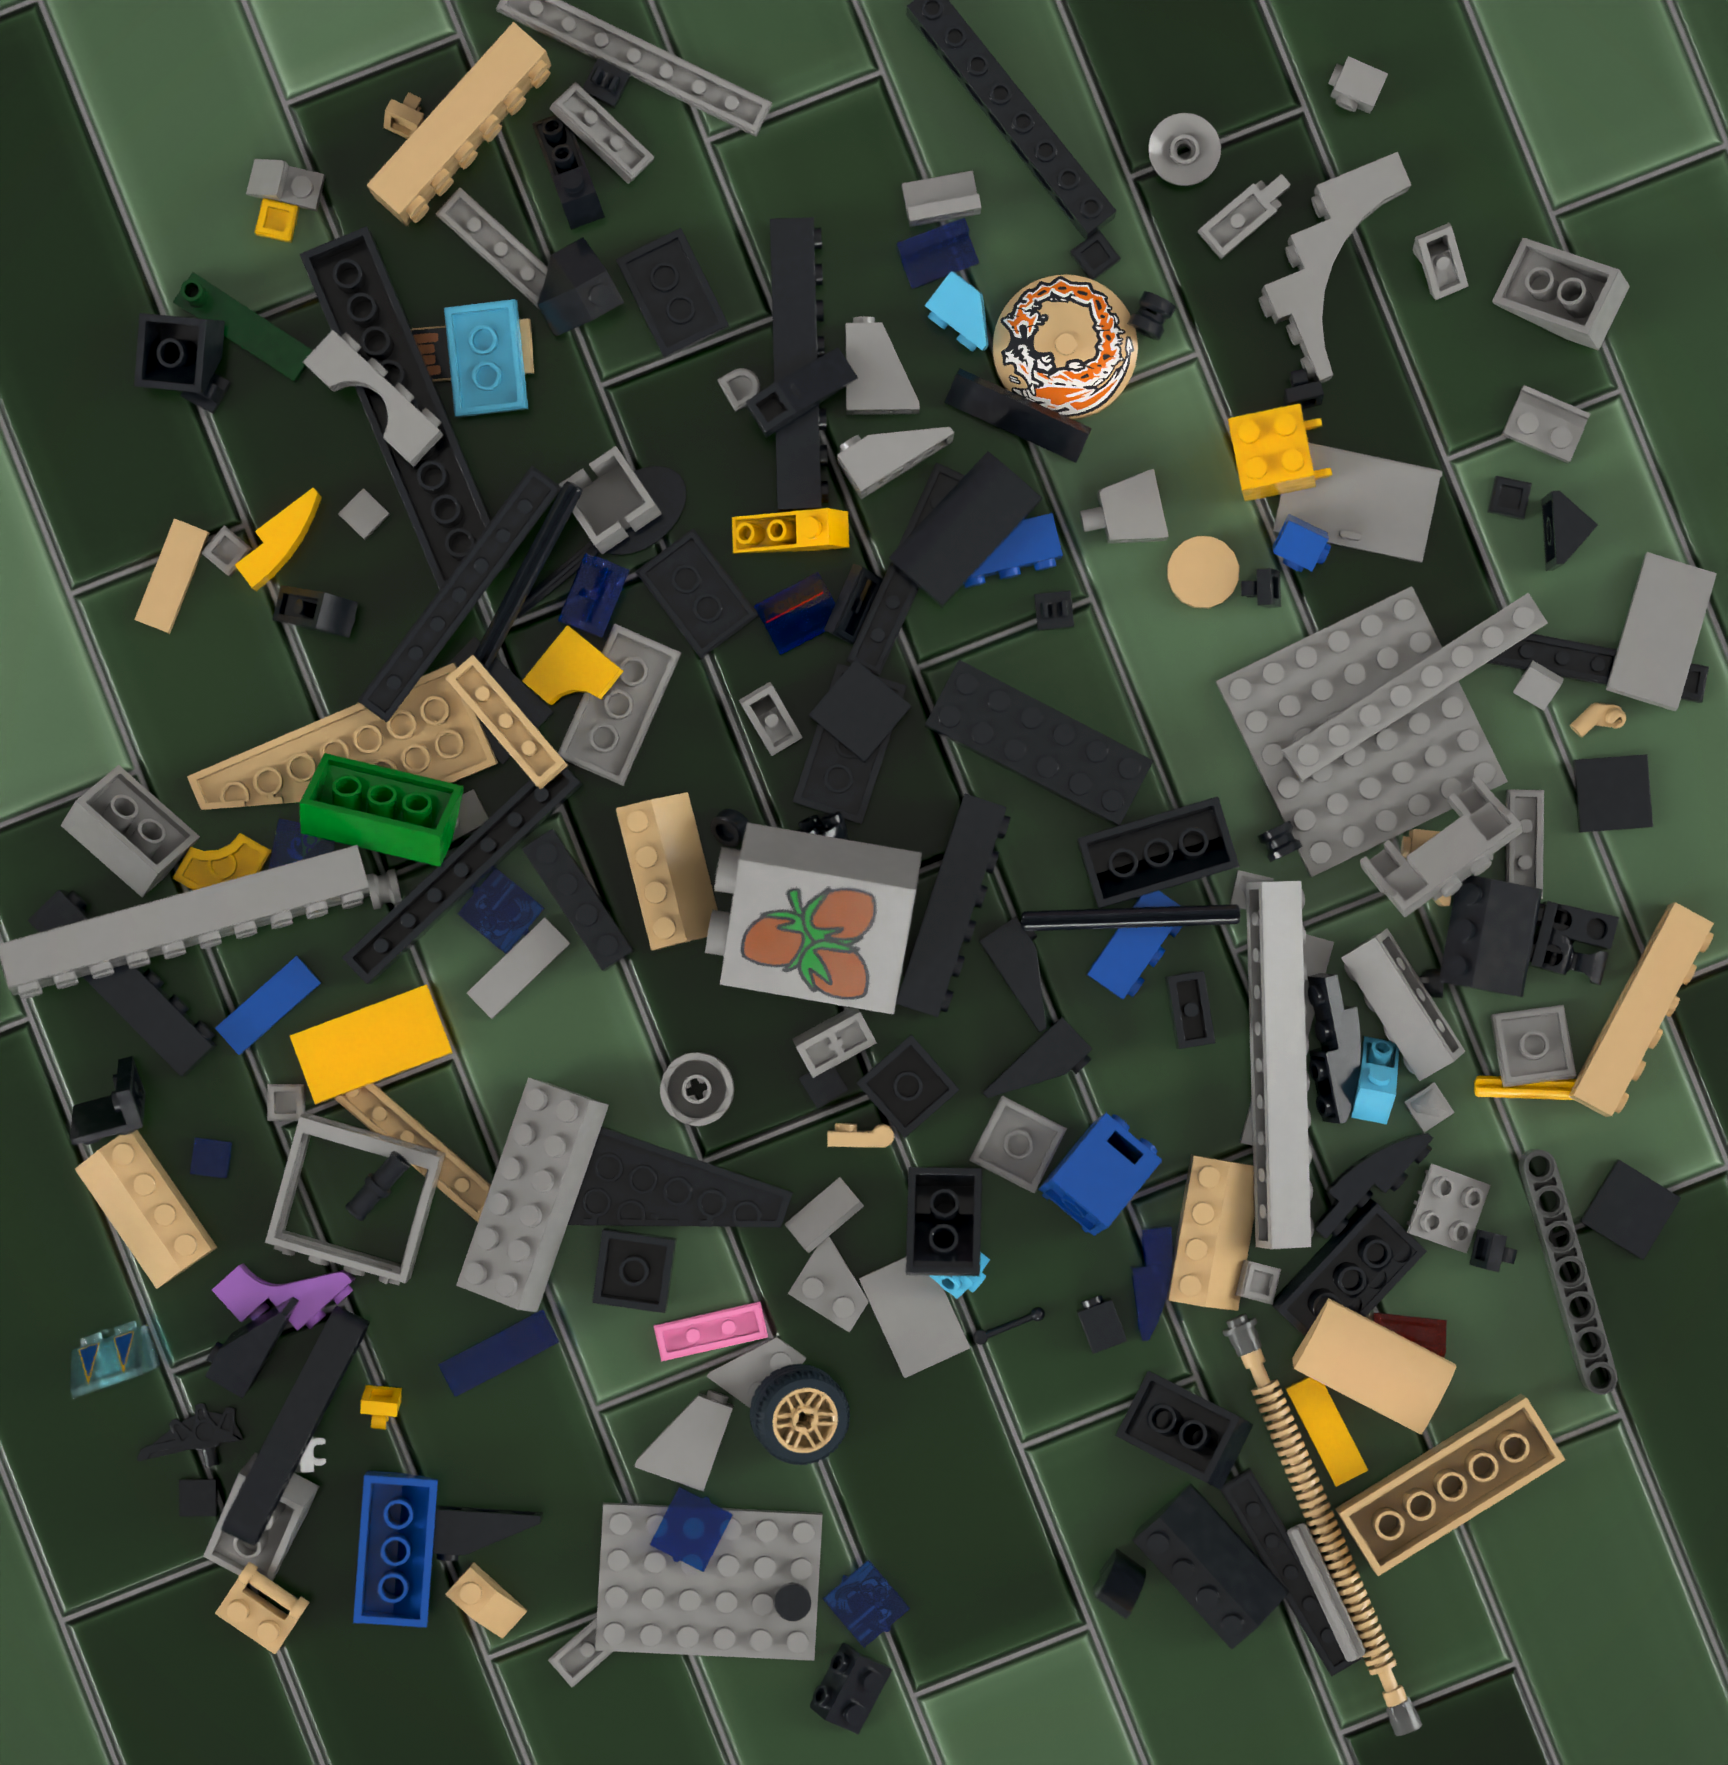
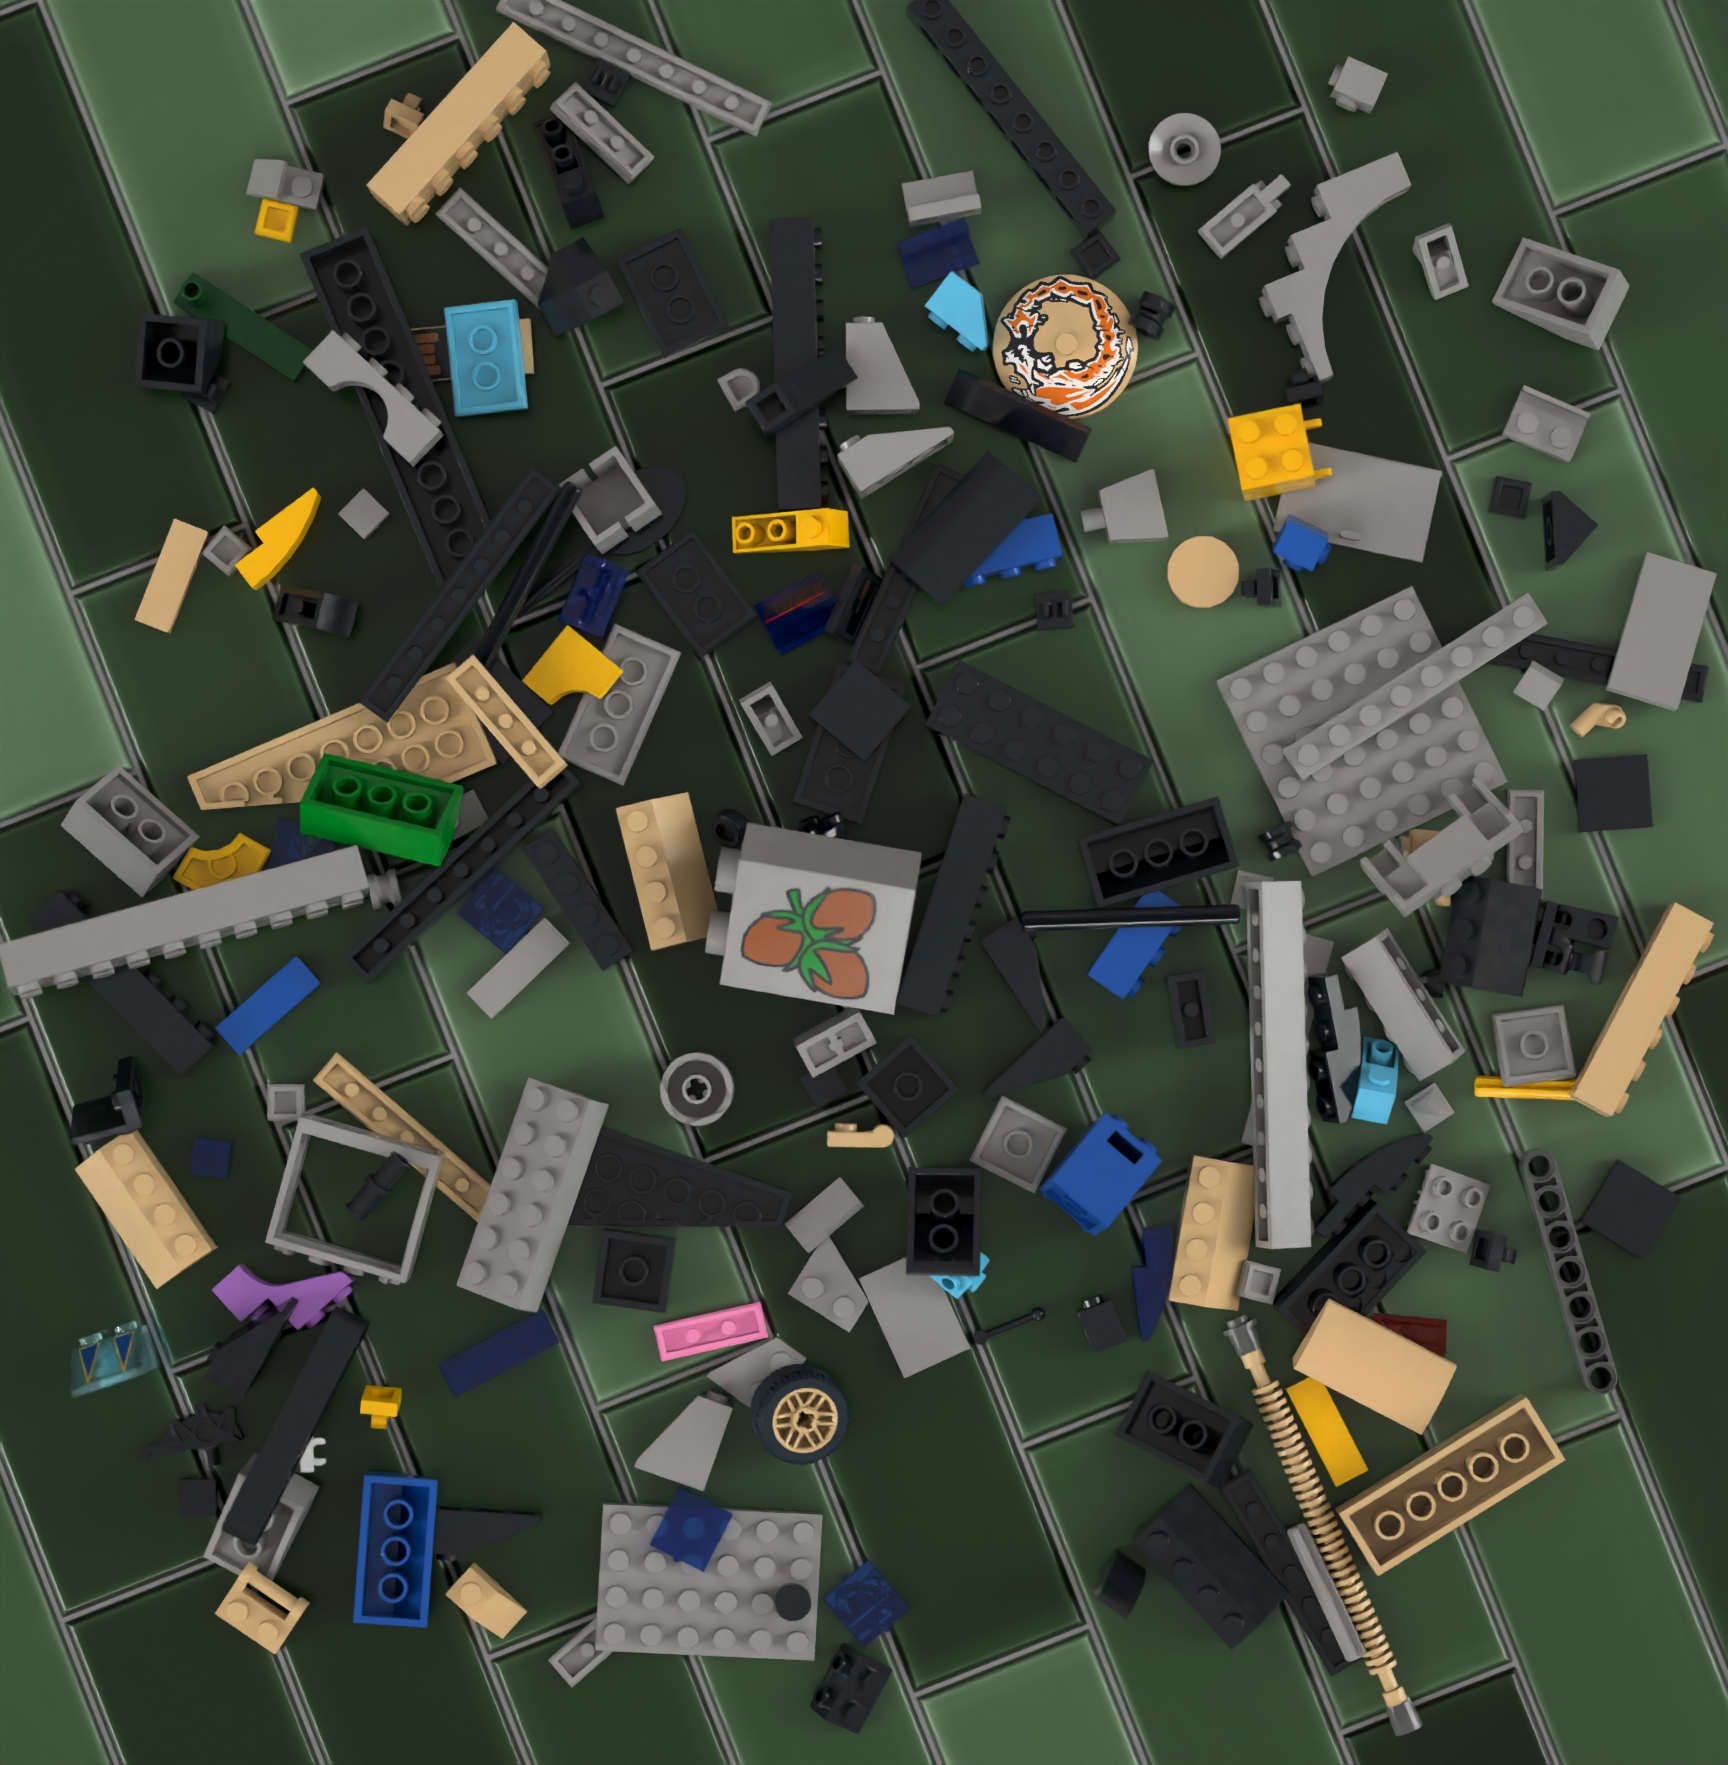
(371, 1044): yellow tile -> none

